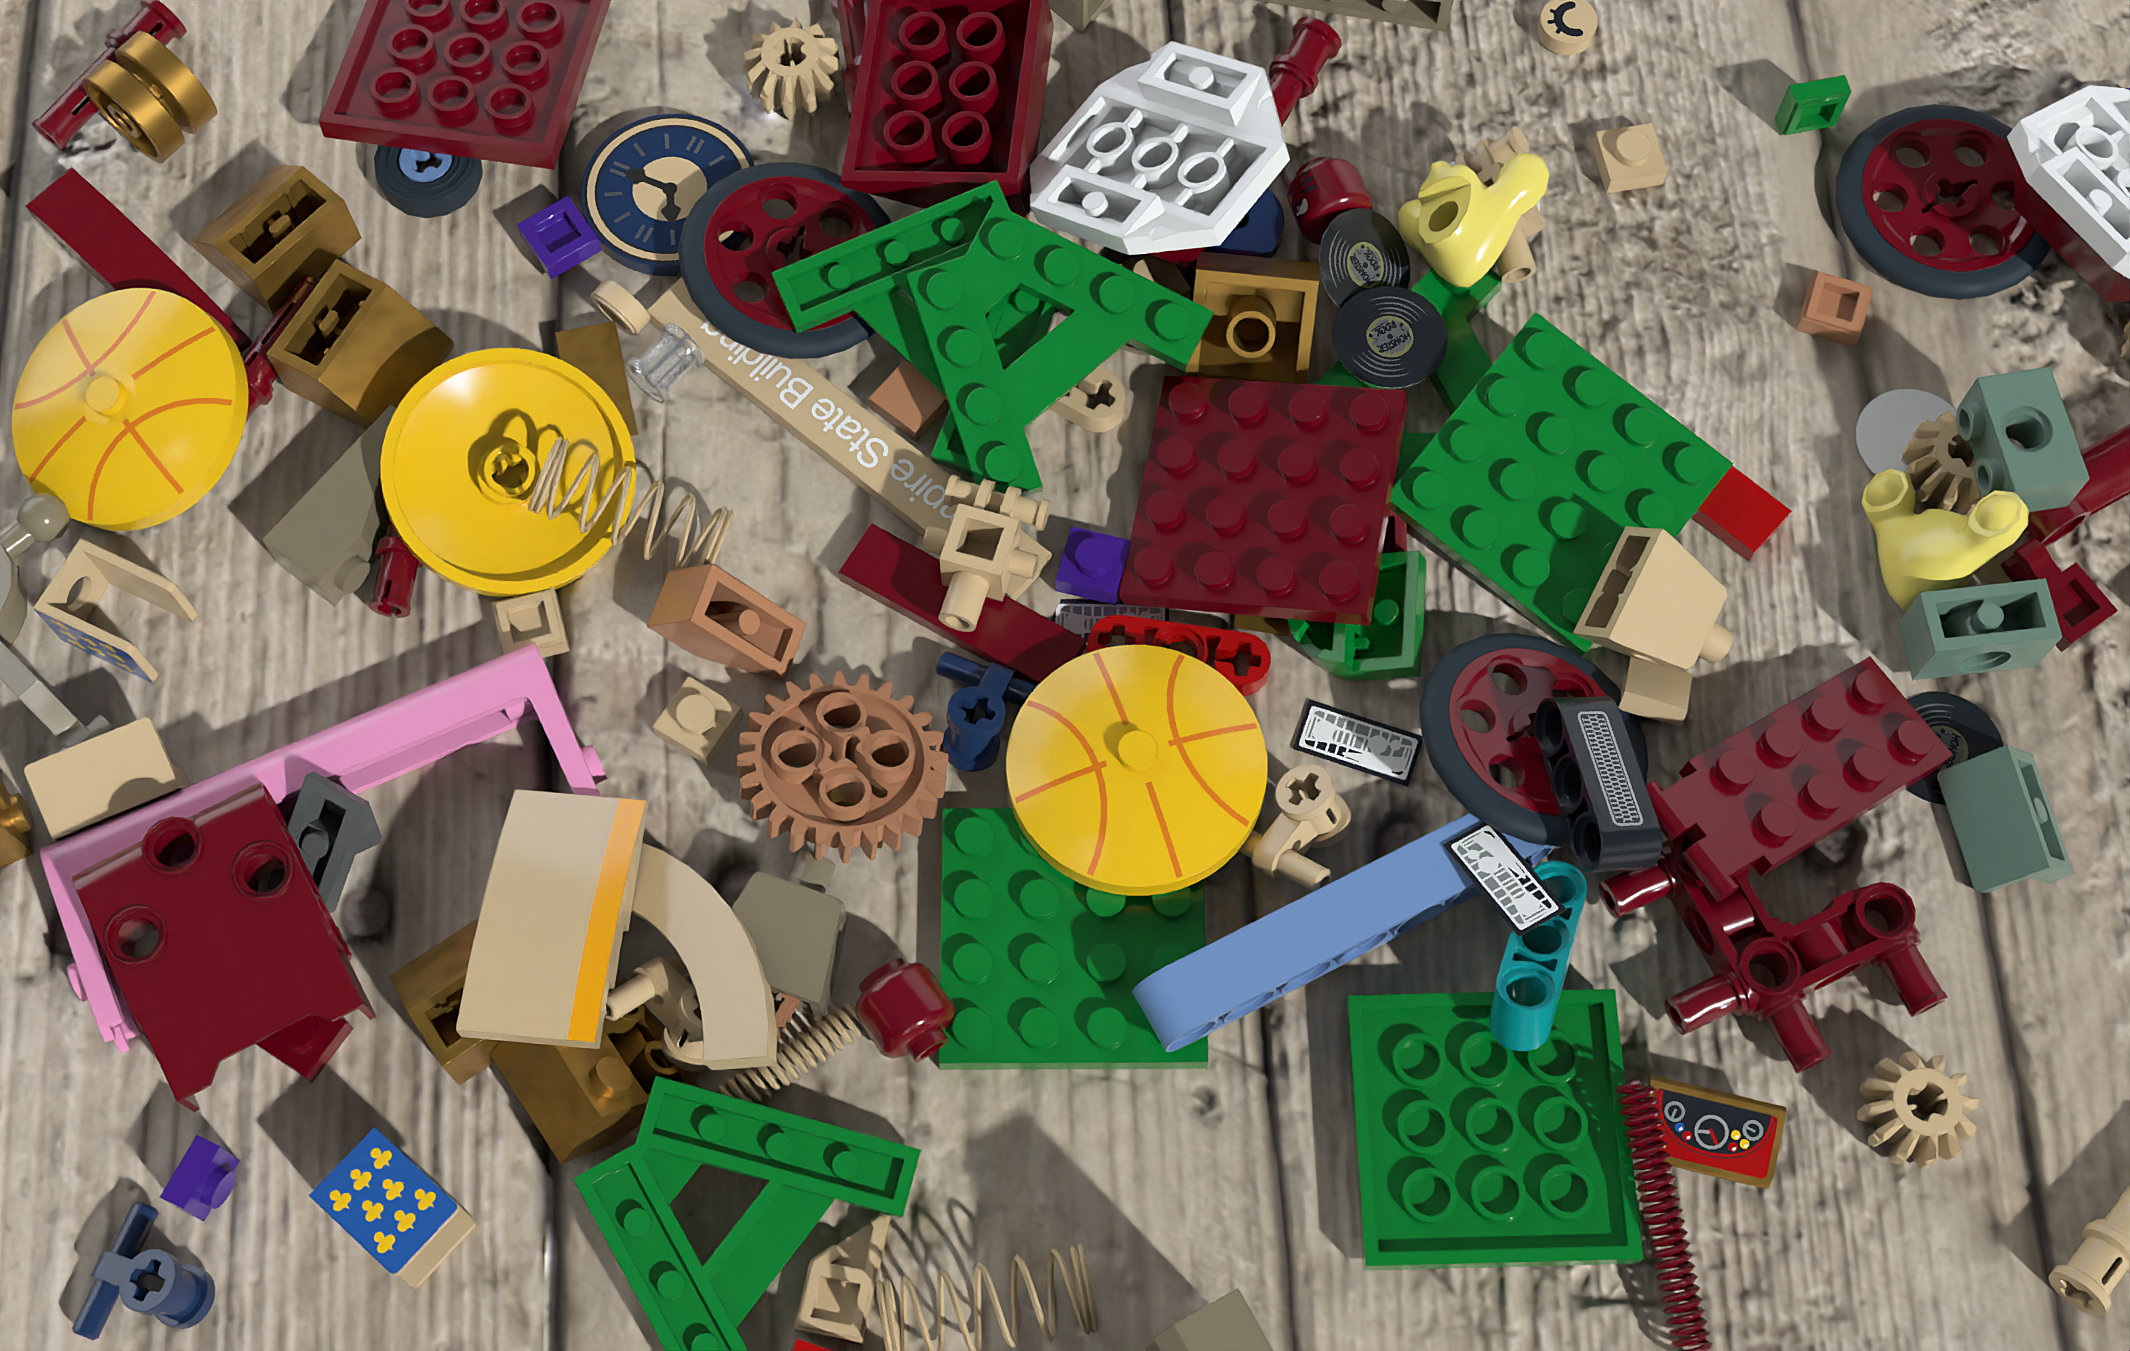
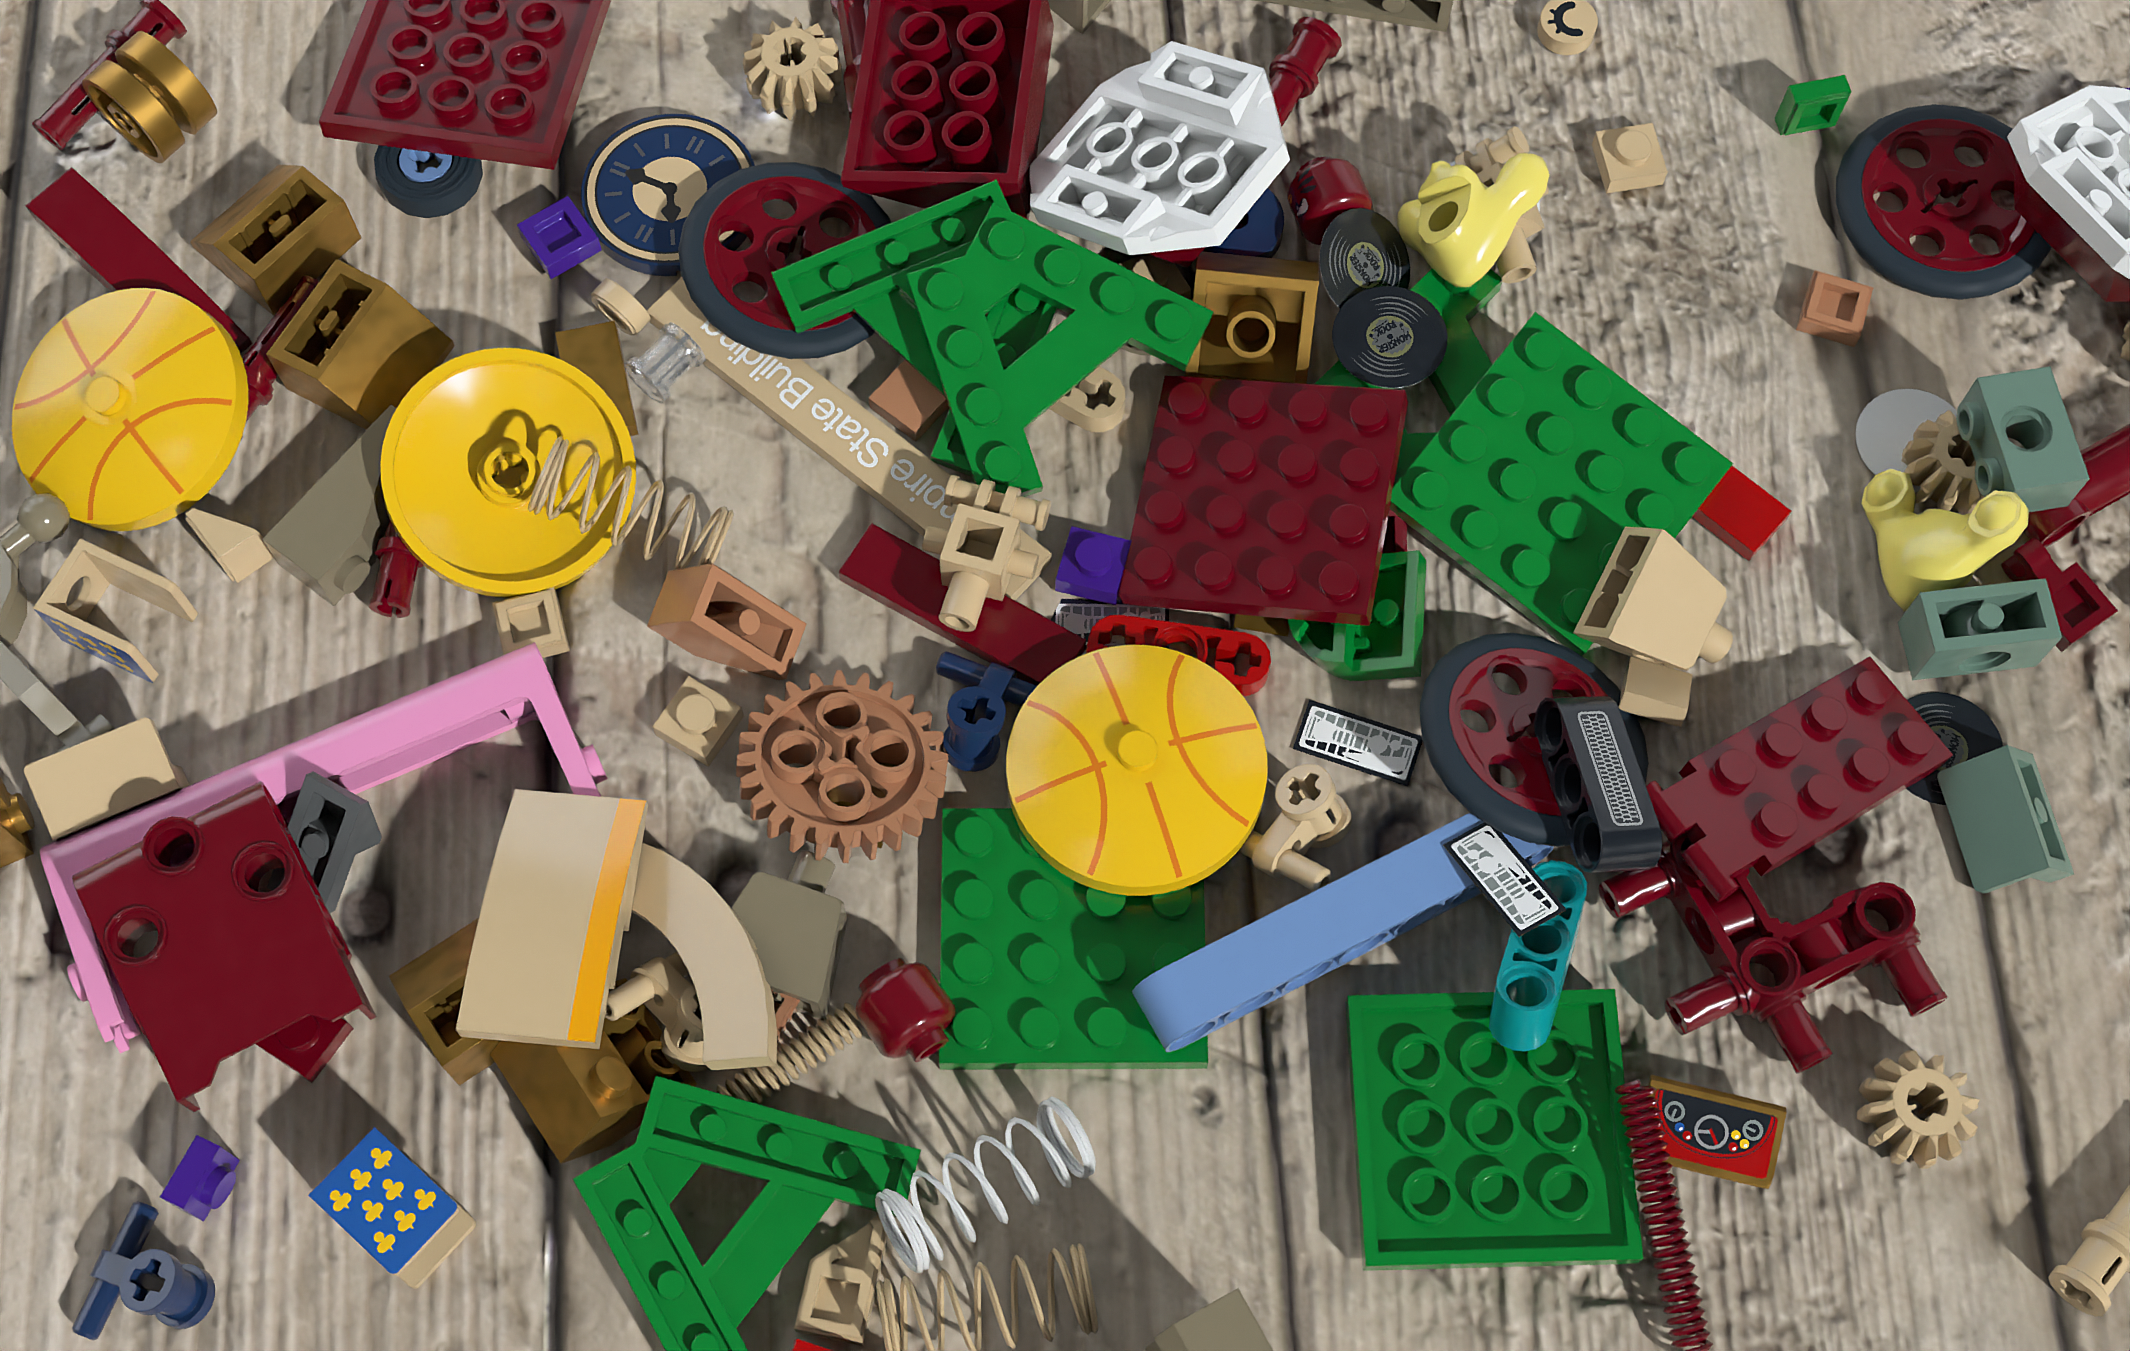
(232, 544): none -> tan slope
(1055, 1151): none -> white piece

